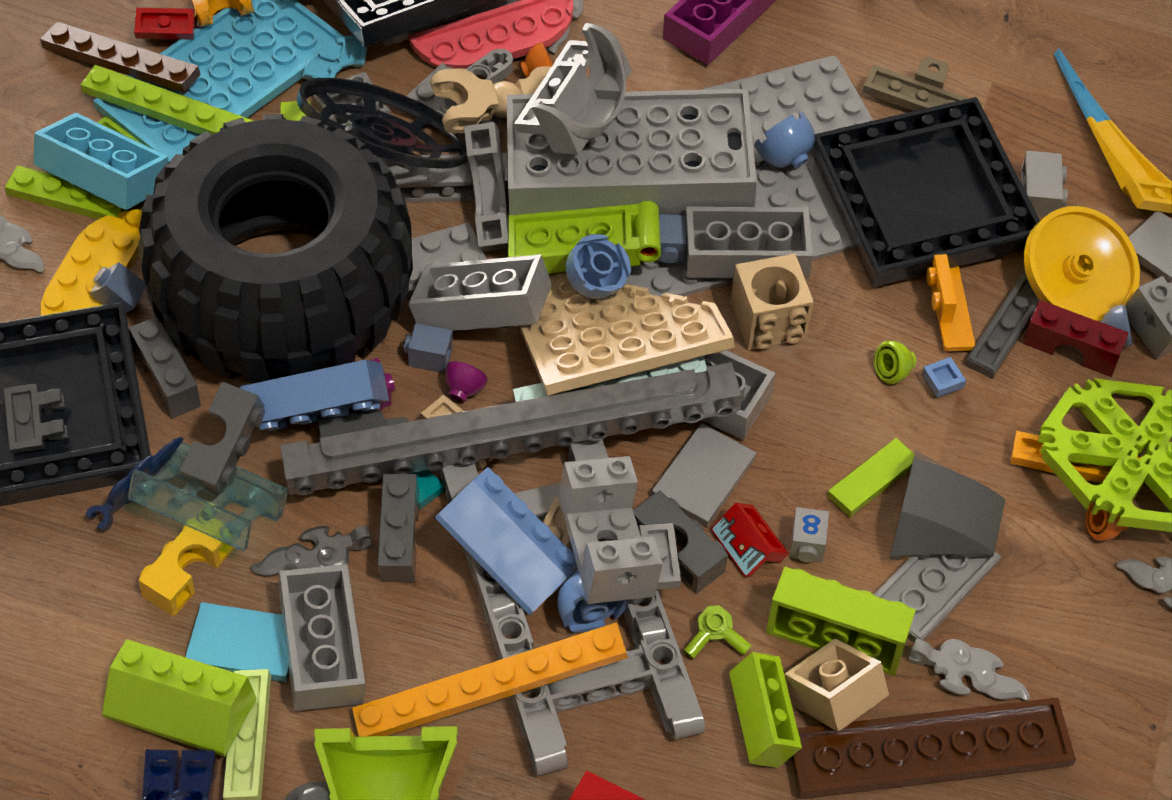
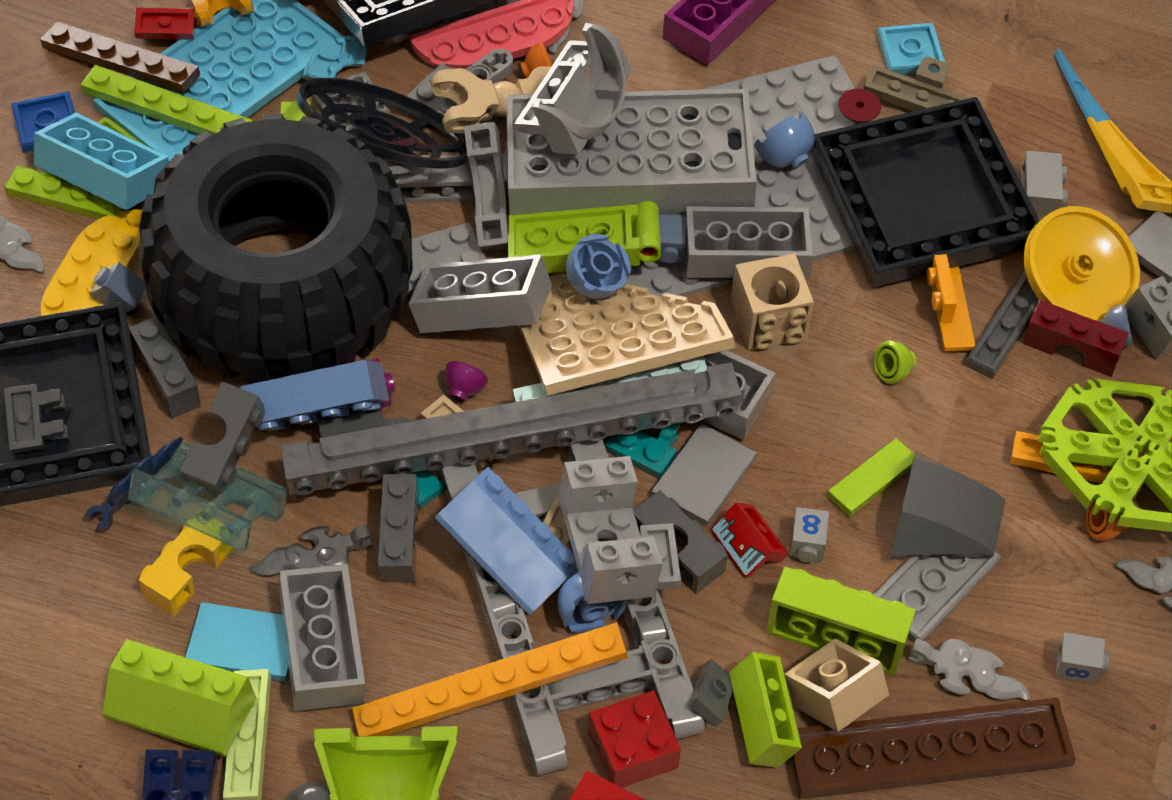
(39, 113): none -> blue tile
(429, 347): sand blue brick -> none
(634, 740): none -> red brick
(646, 452): none -> teal plate
(712, 693): none -> dark grey plate
(715, 625): lime piece -> none
(859, 105): none -> dark red piece
(908, 45): none -> medium azure tile
(943, 377): medium blue plate -> none
(1081, 658): none -> light grey brick

